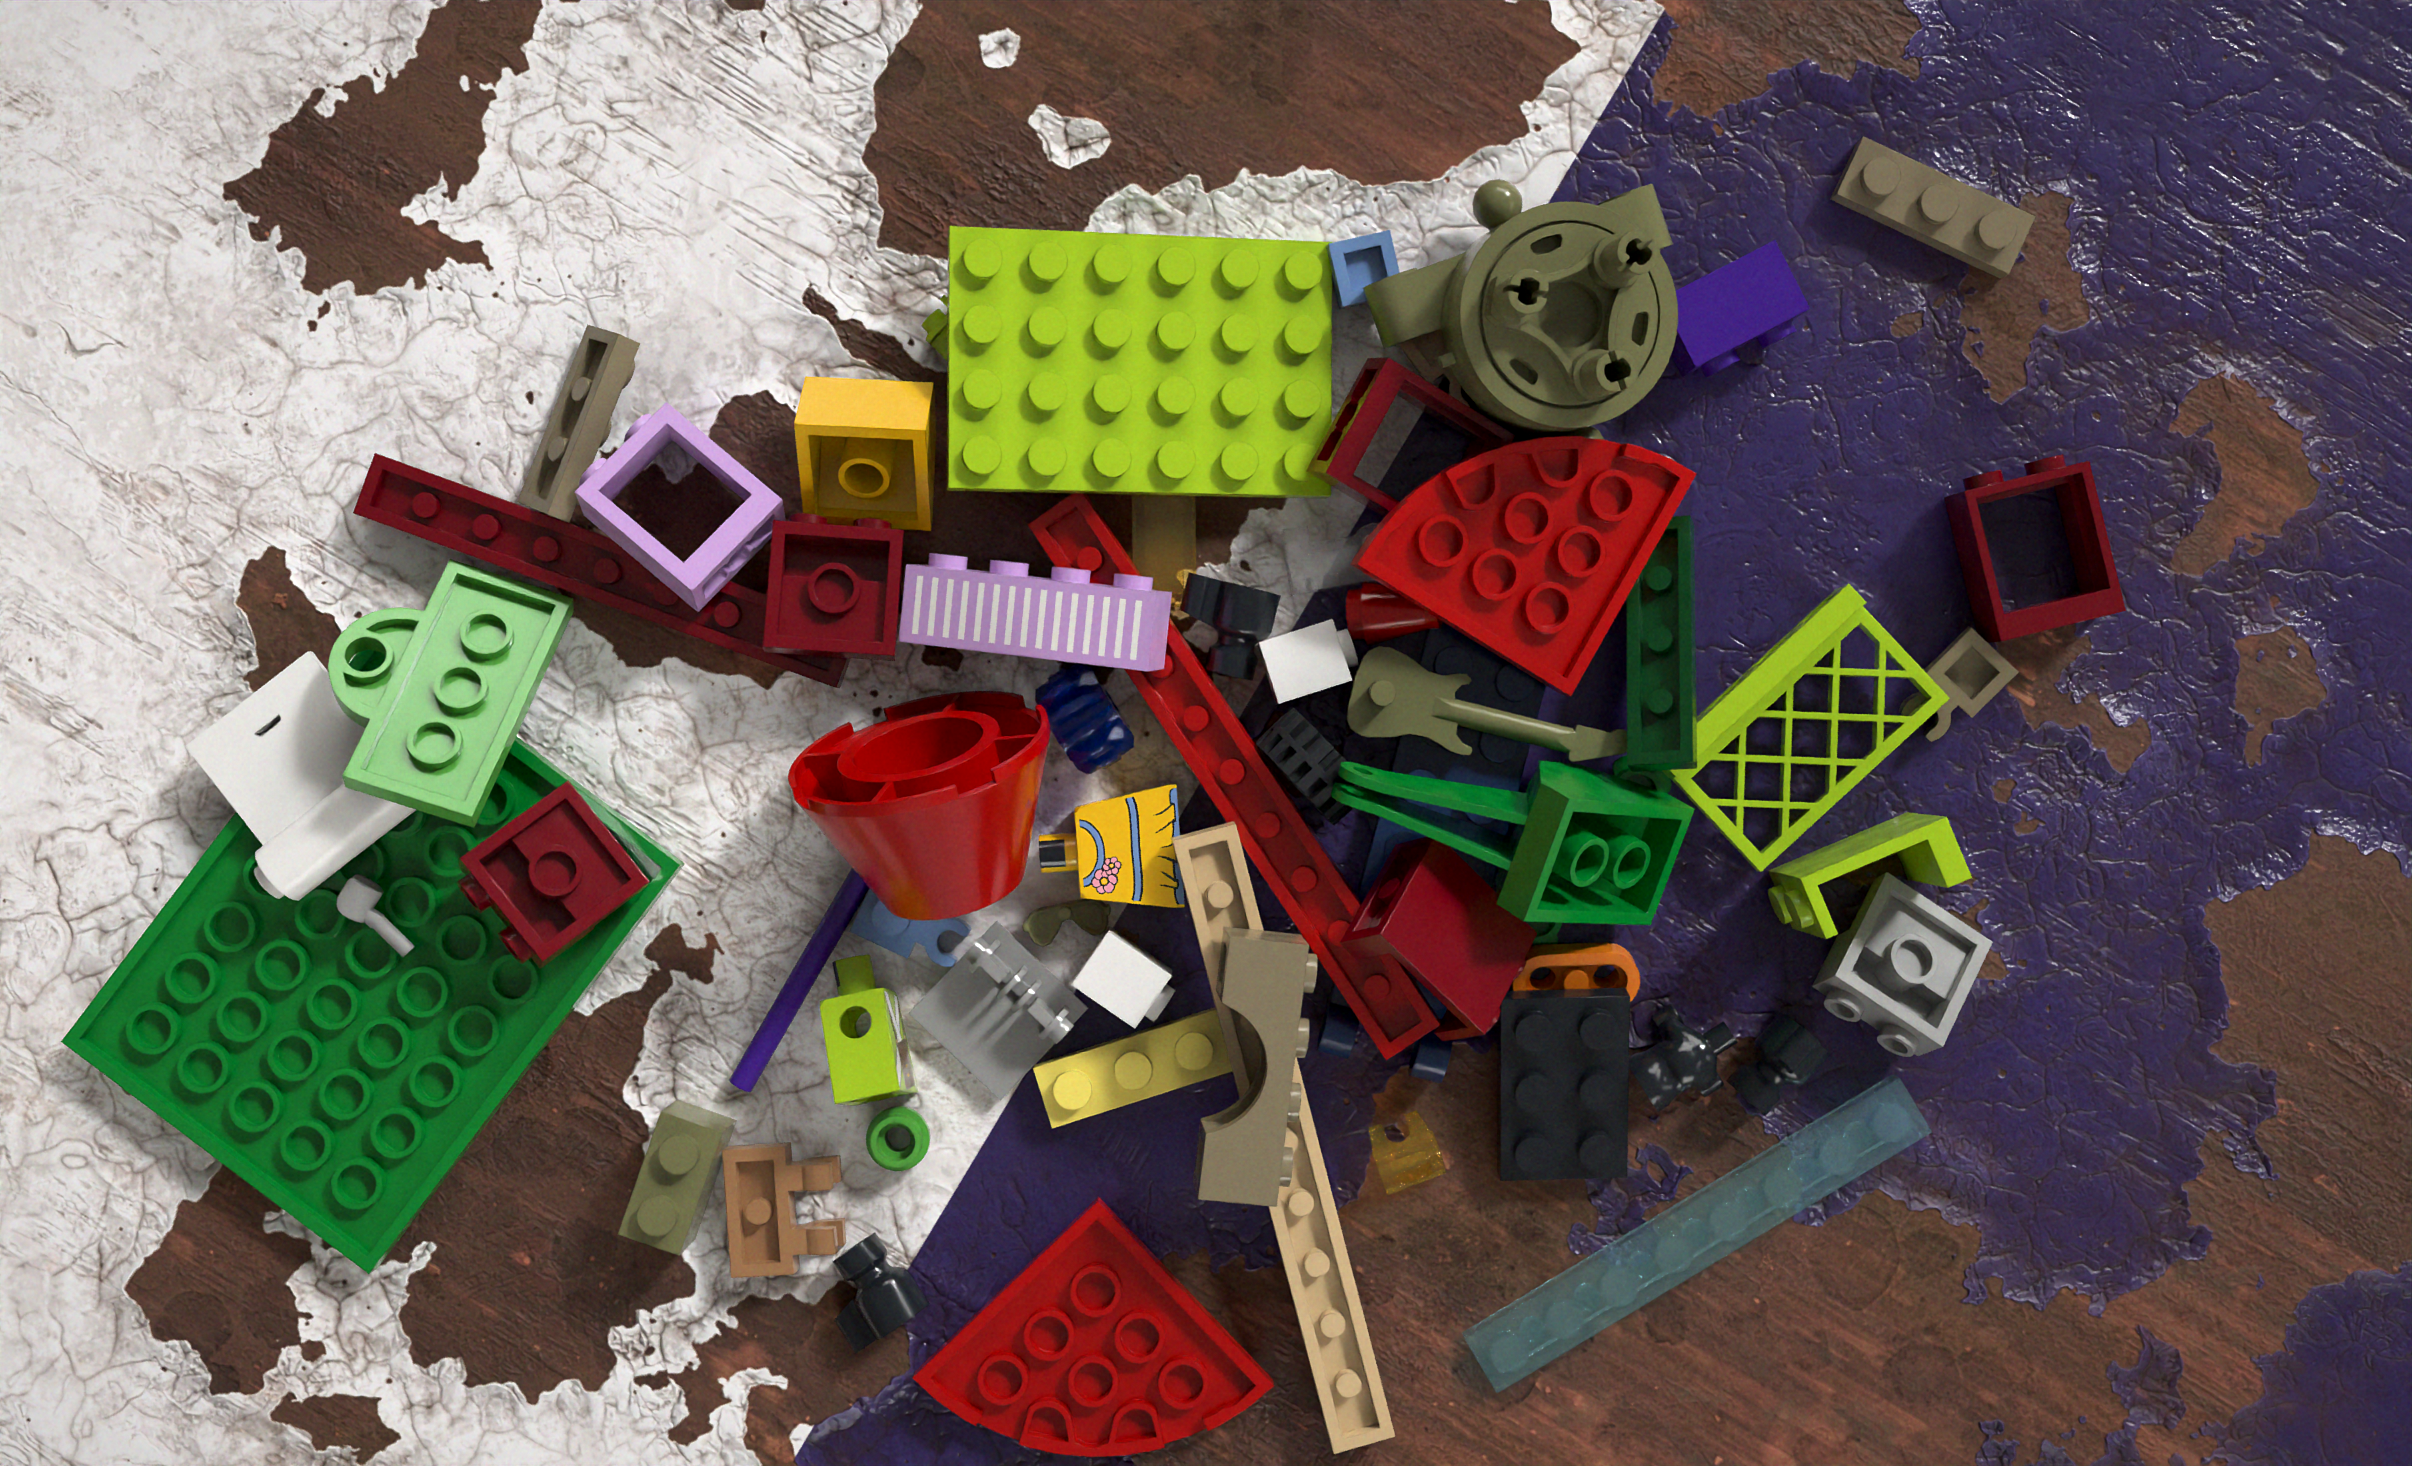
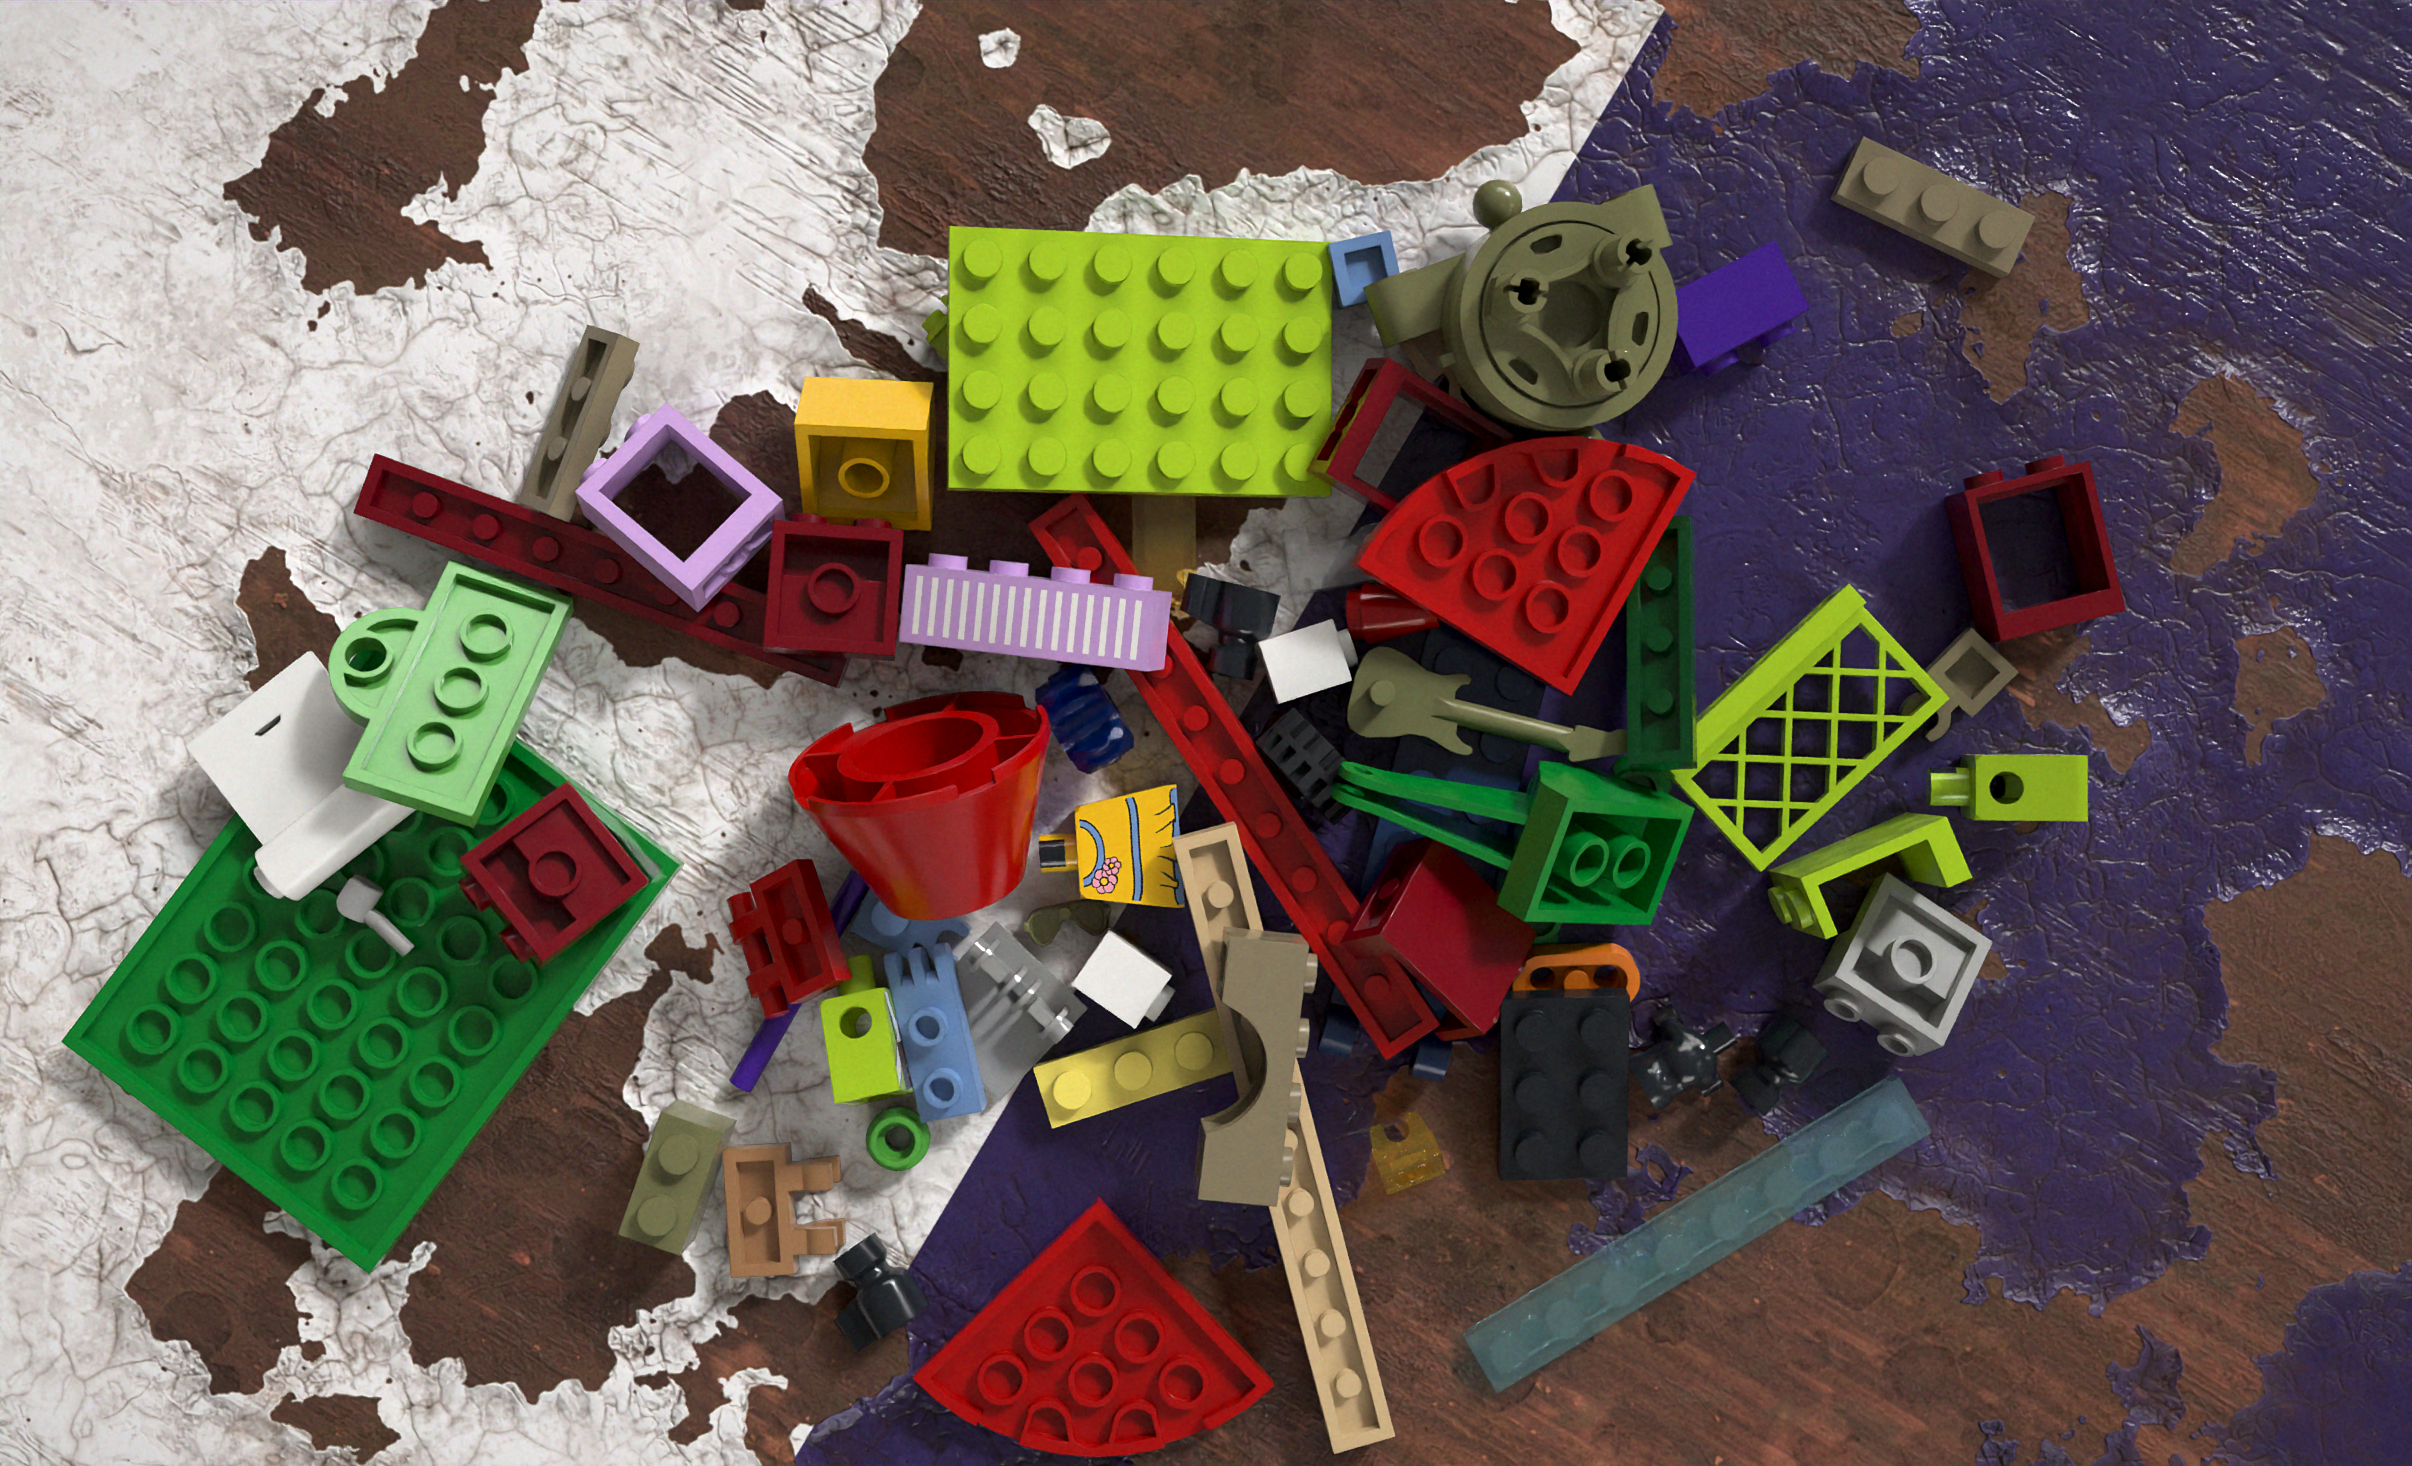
(799, 934): none -> red plate
(935, 1034): none -> medium blue hinge
(2034, 787): none -> lime torso

